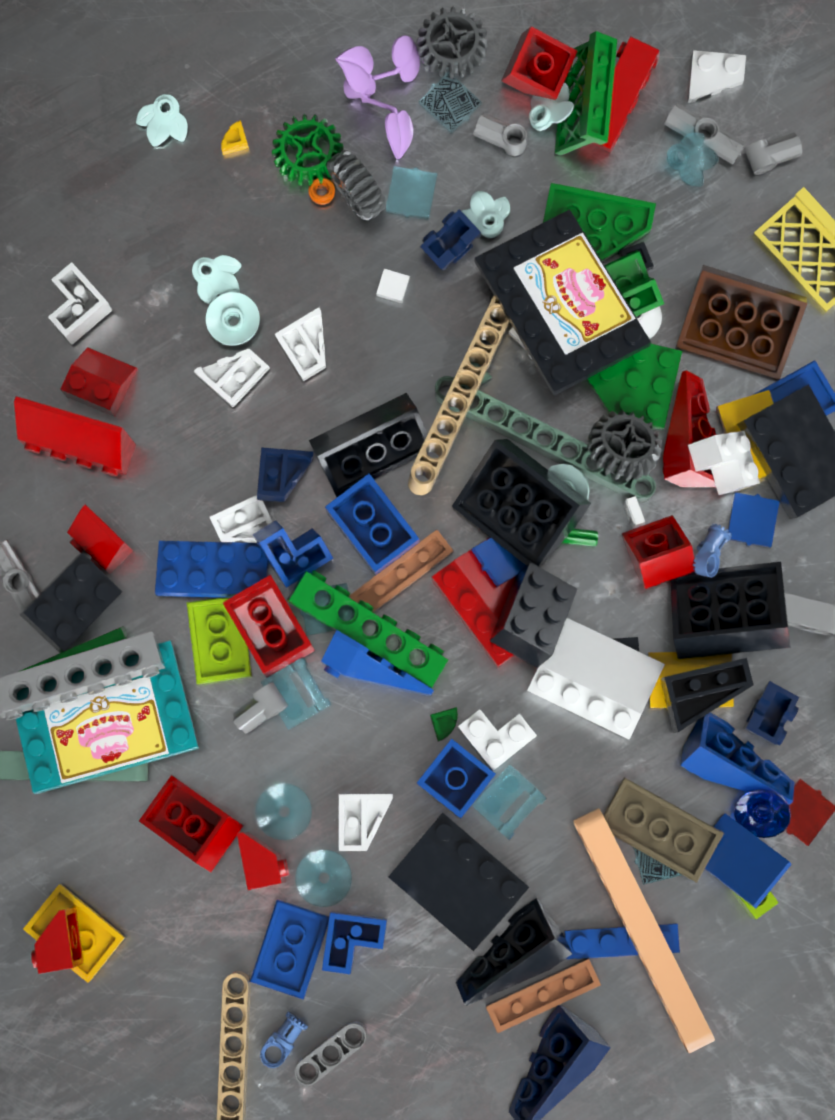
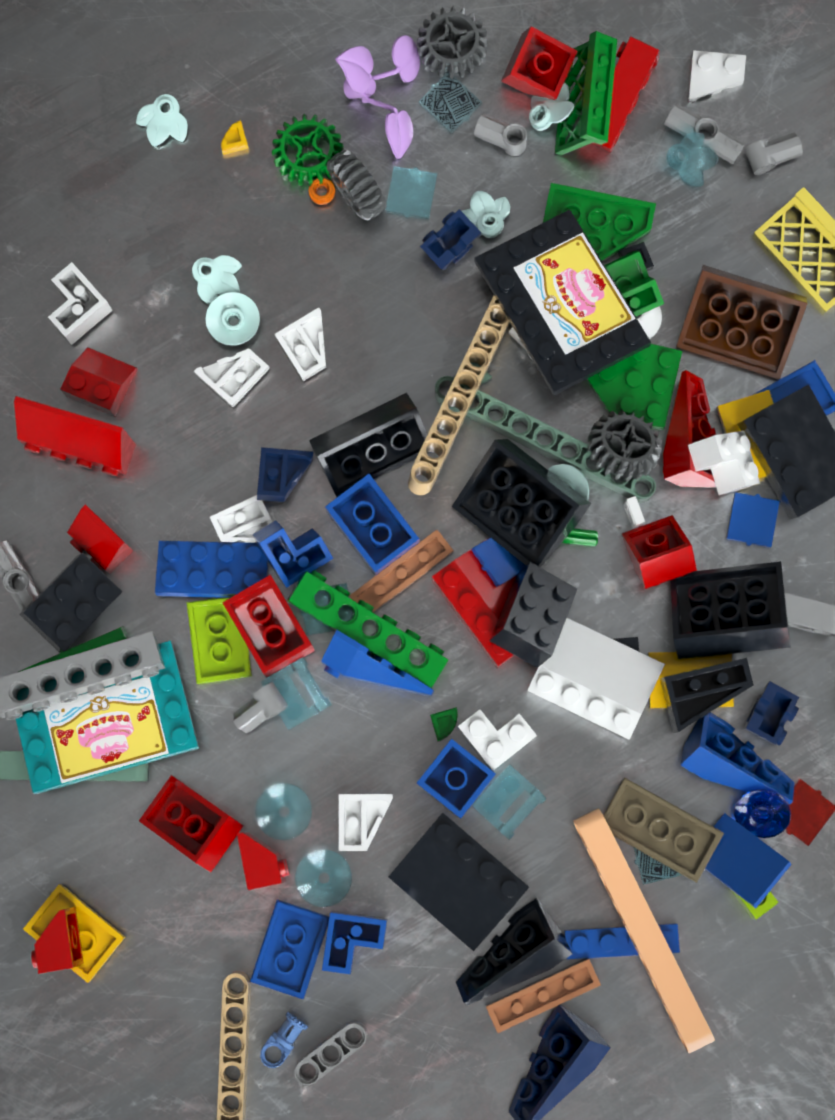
(393, 286): white tile -> none
(710, 551): medium blue connector -> none

